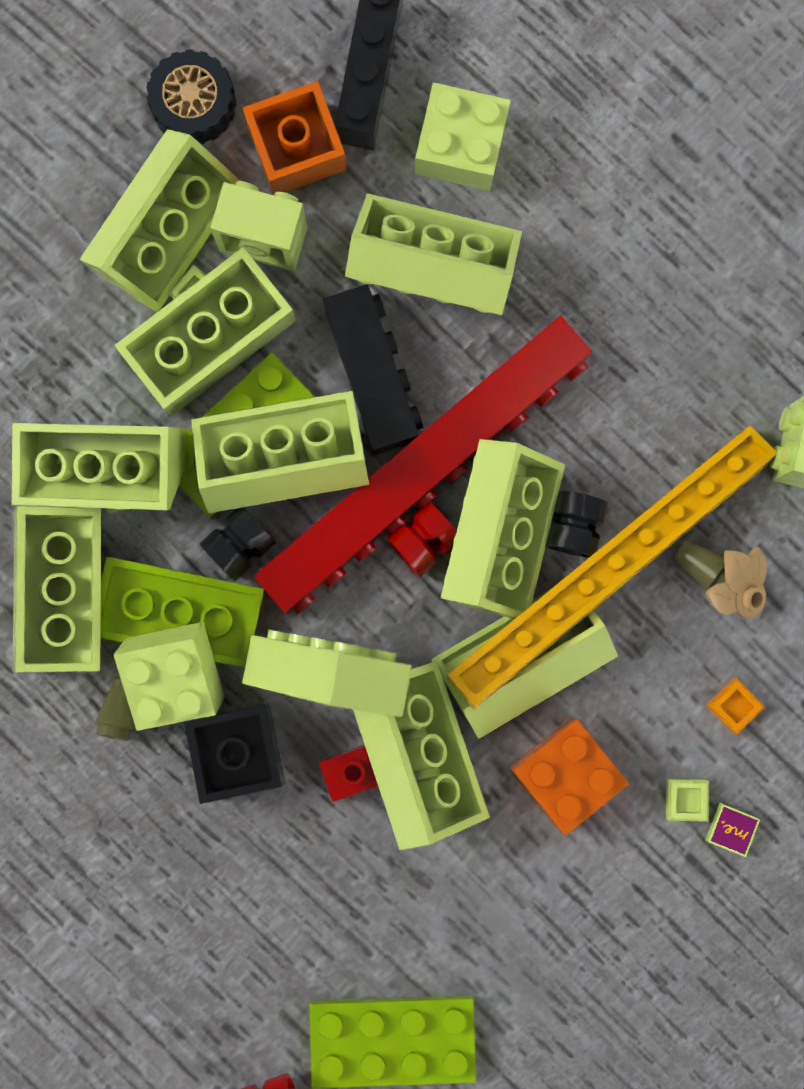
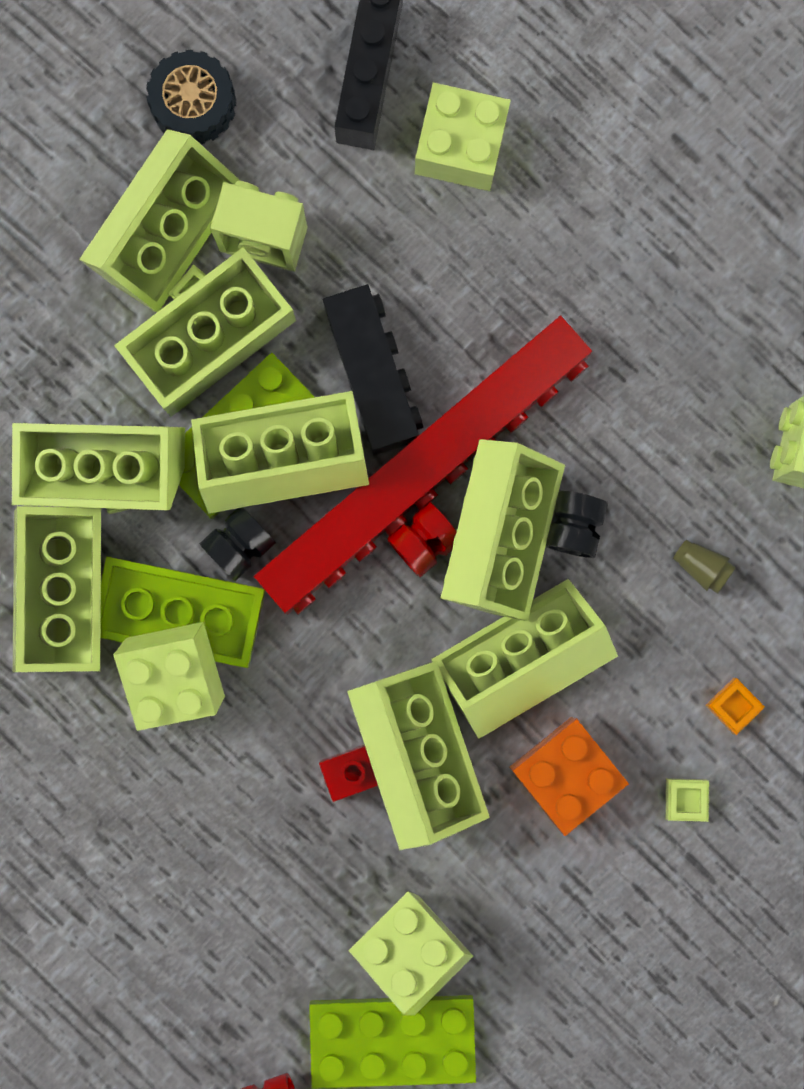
(115, 715): olive cone -> none
(234, 753): black brick -> none
(295, 138): orange brick -> none
(328, 672): yellowish green brick -> none
(410, 953): none -> yellowish green brick
(433, 254): yellowish green brick -> none
(610, 567): yellow plate -> none
(732, 830): magenta tile -> none
(743, 584): tan plate -> none

